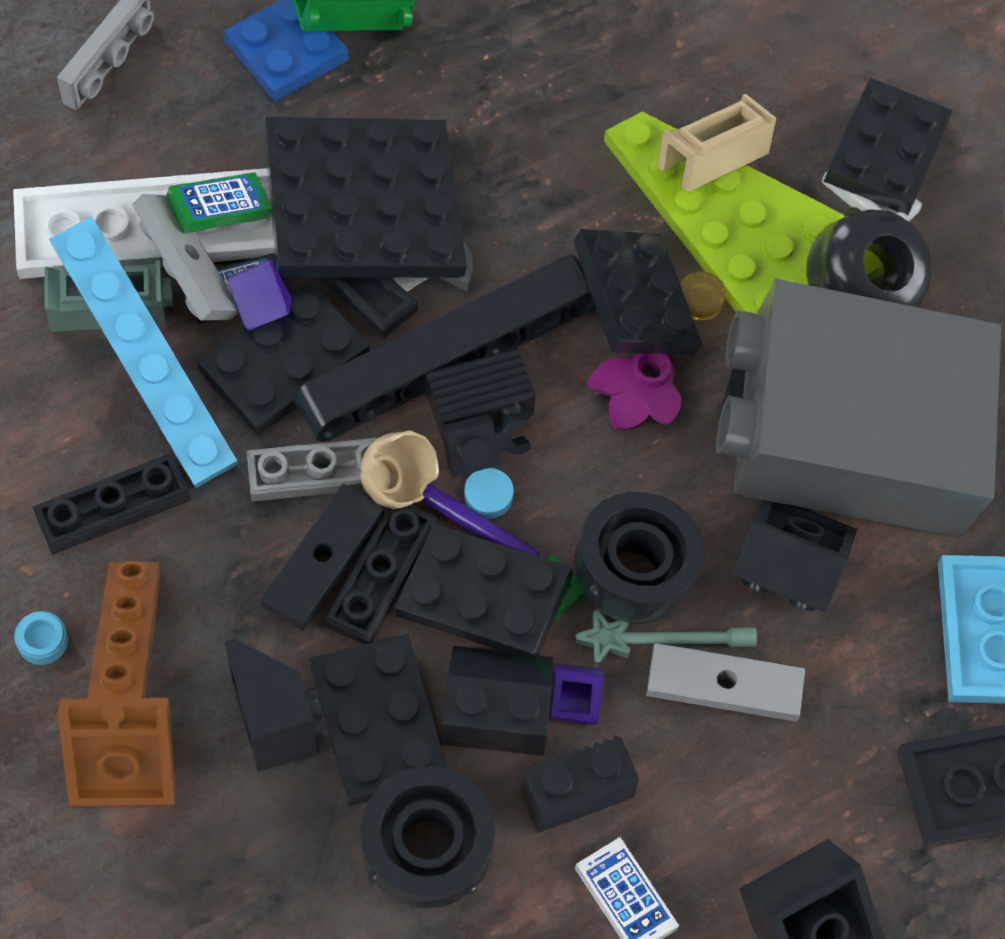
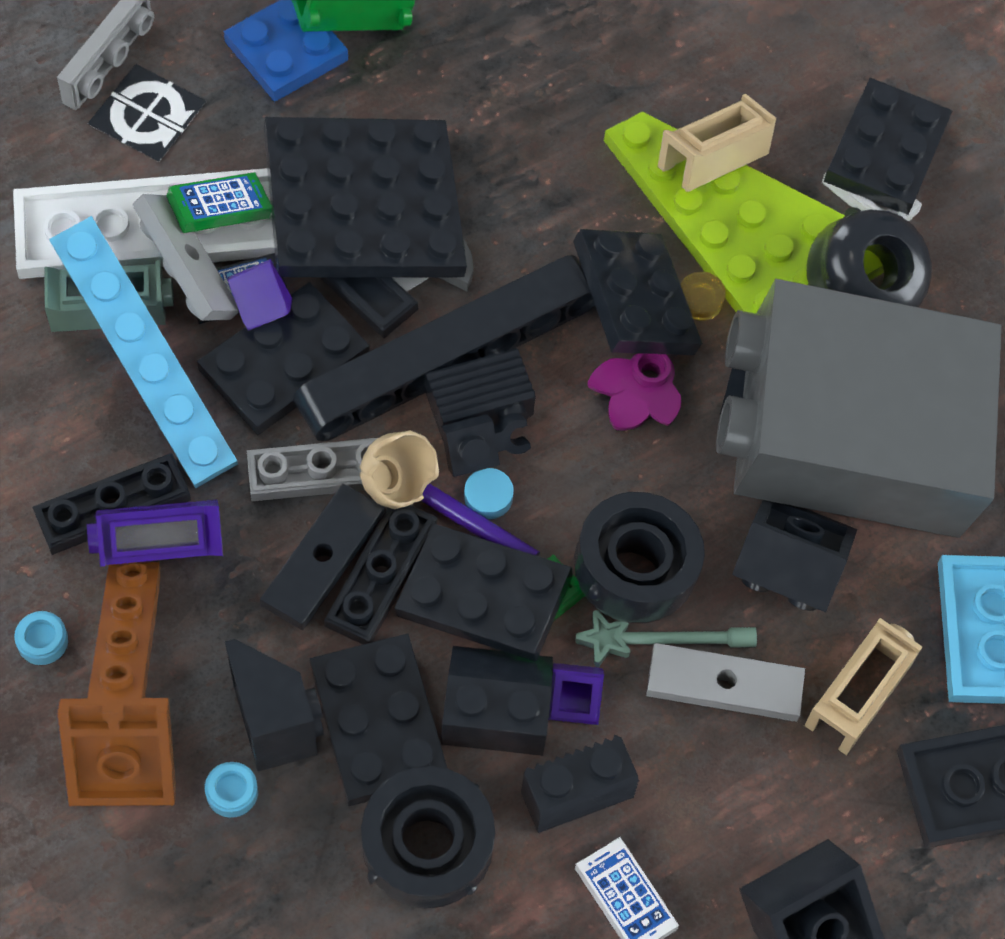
(147, 112): none -> sticker
(156, 532): none -> dark purple window
(231, 789): none -> medium azure tile
(893, 642): none -> tan window

